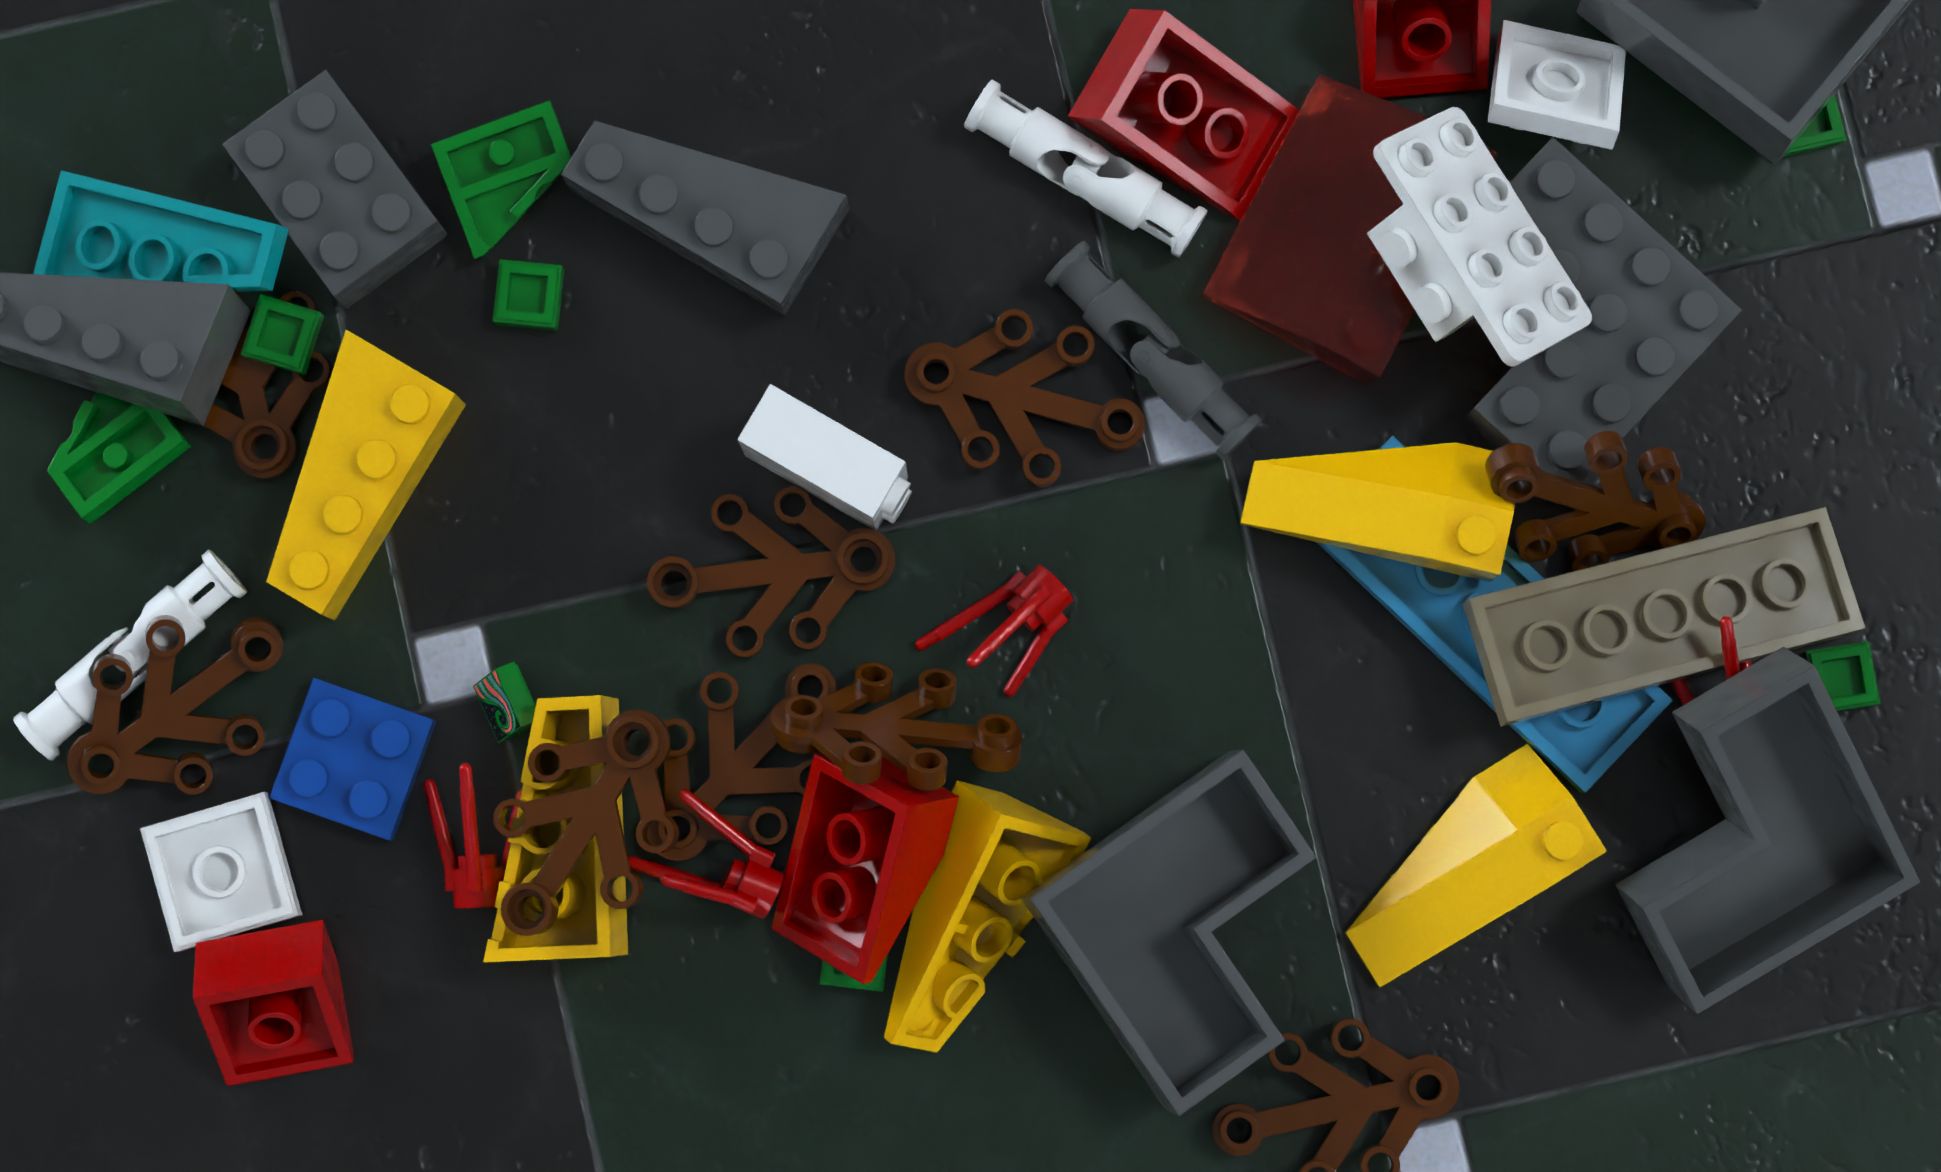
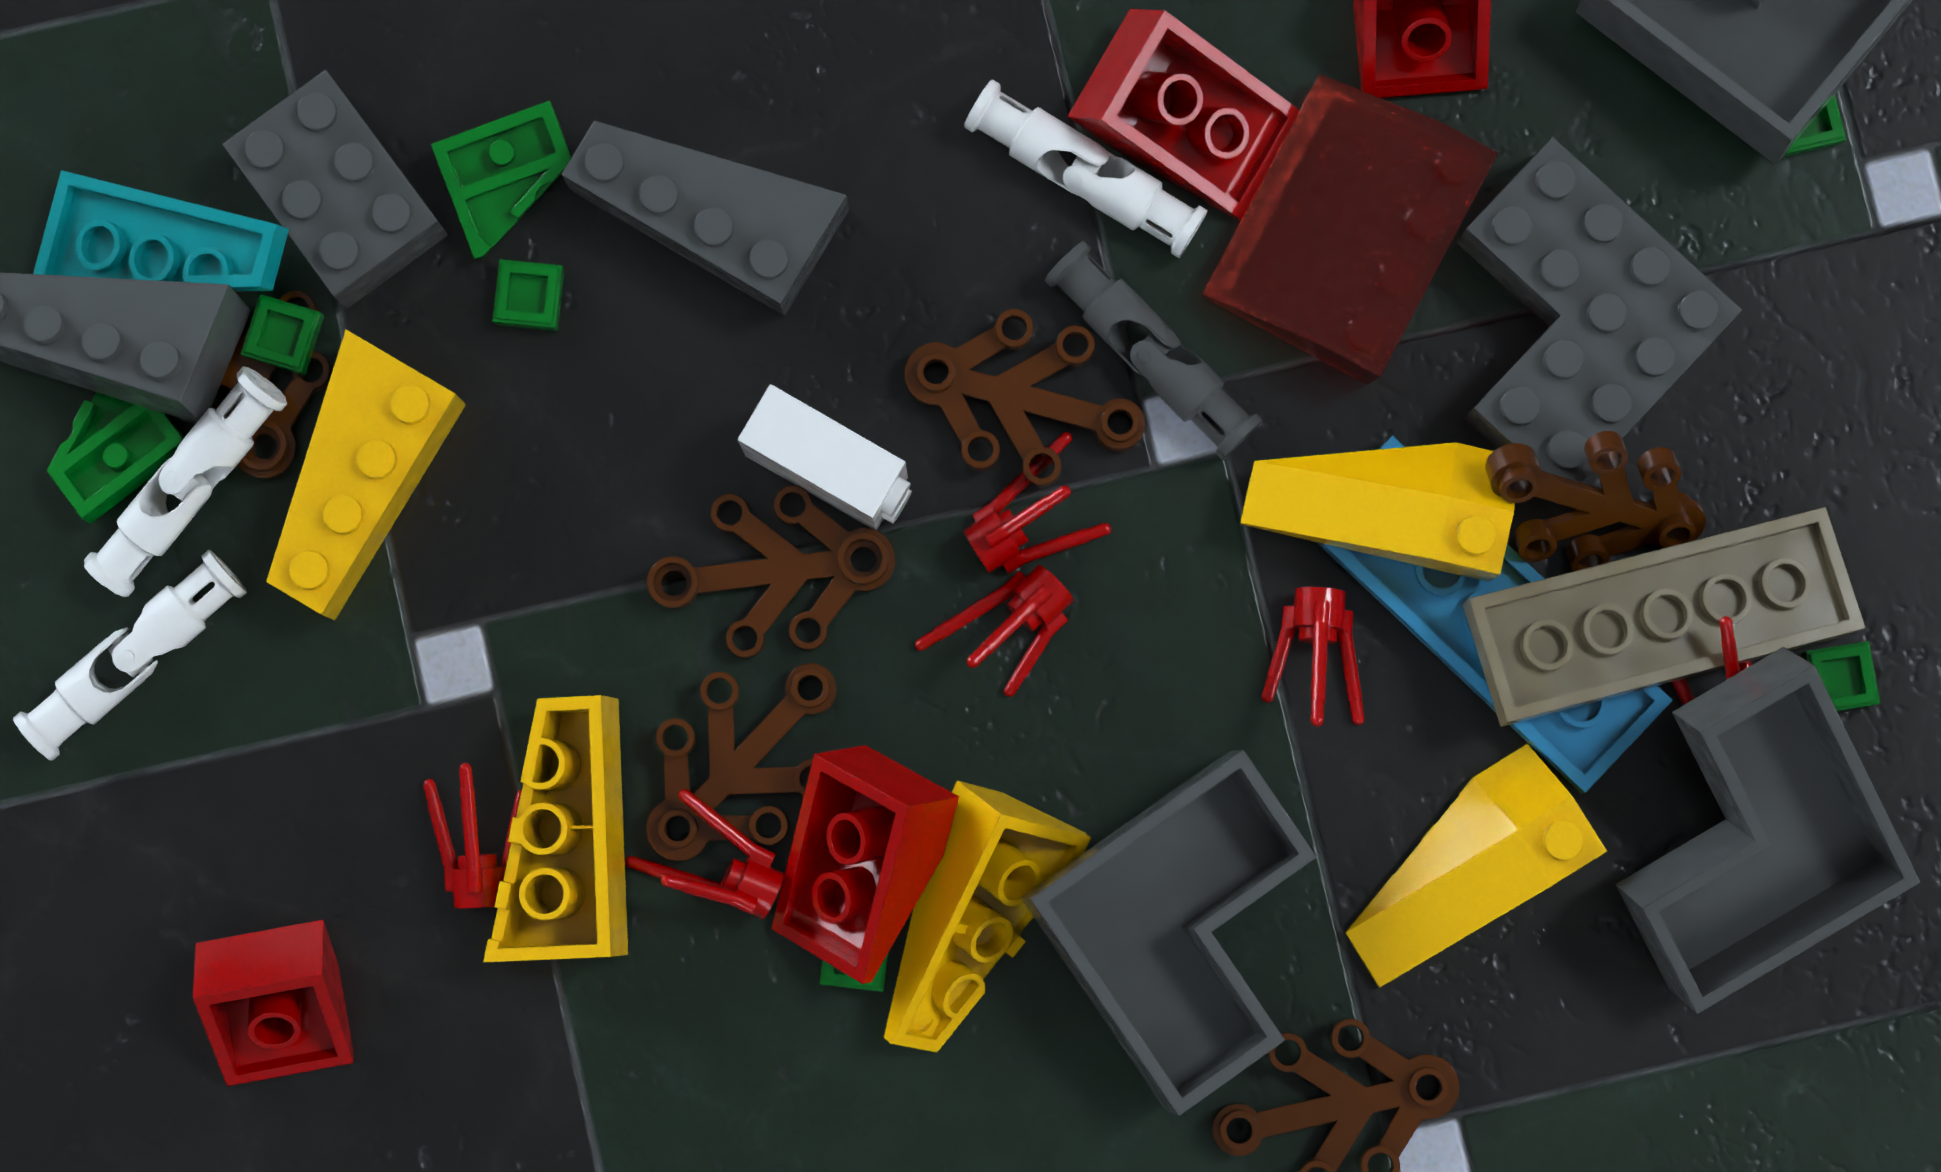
(168, 713): reddish brown plant -> none
(199, 463): none -> white piece
(221, 871): white plate -> none
(353, 759): blue plate -> none
(506, 701): green tile -> none
(593, 814): reddish brown plant -> none
(811, 725): reddish brown plant -> none
(999, 536): none -> red plant
(1318, 616): none -> red plant
(1469, 244): white bracket -> none
(1557, 84): white plate -> none

